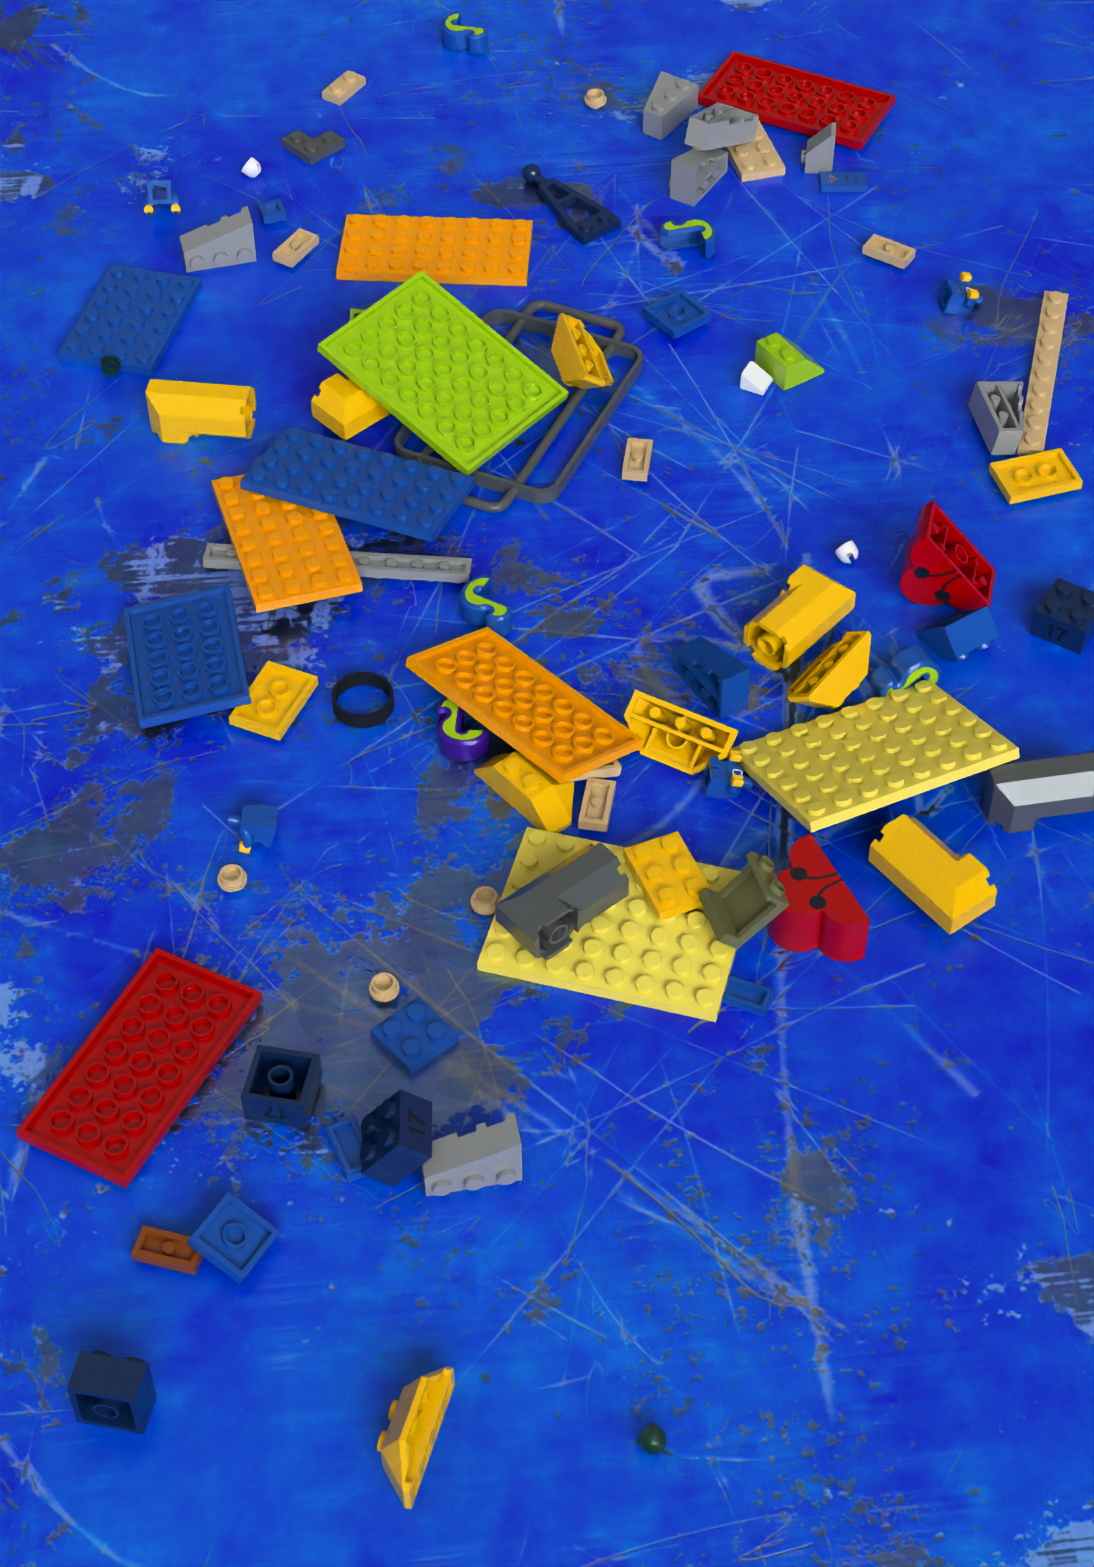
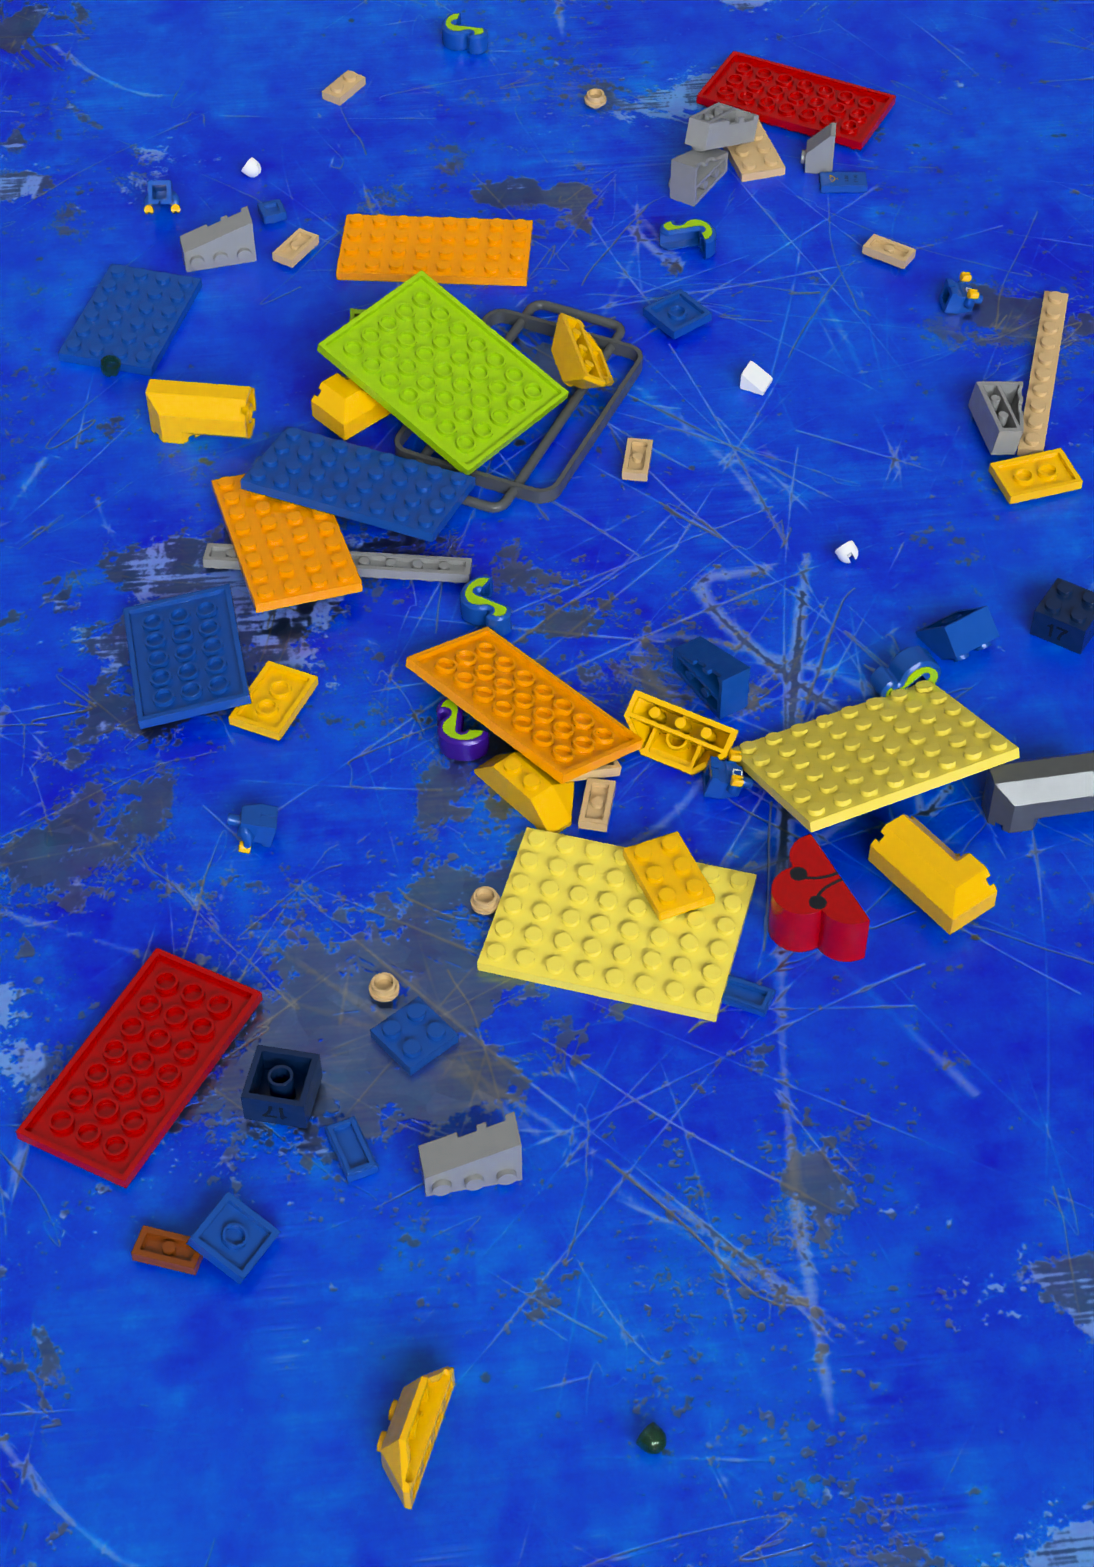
(112, 1391): dark blue brick -> none
(232, 878): tan plate -> none
(314, 149): dark grey plate -> none
(364, 720): black tyre -> none
(396, 1138): dark blue brick -> none
(563, 900): dark grey brick -> none
(585, 230): dark blue plate -> none
(669, 105): light grey wedge -> none
(745, 902): olive panel -> none
(785, 361): lime slope -> none
(797, 618): yellow brick -> none
(833, 673): yellow wedge -> none
(944, 564): red brick -> none

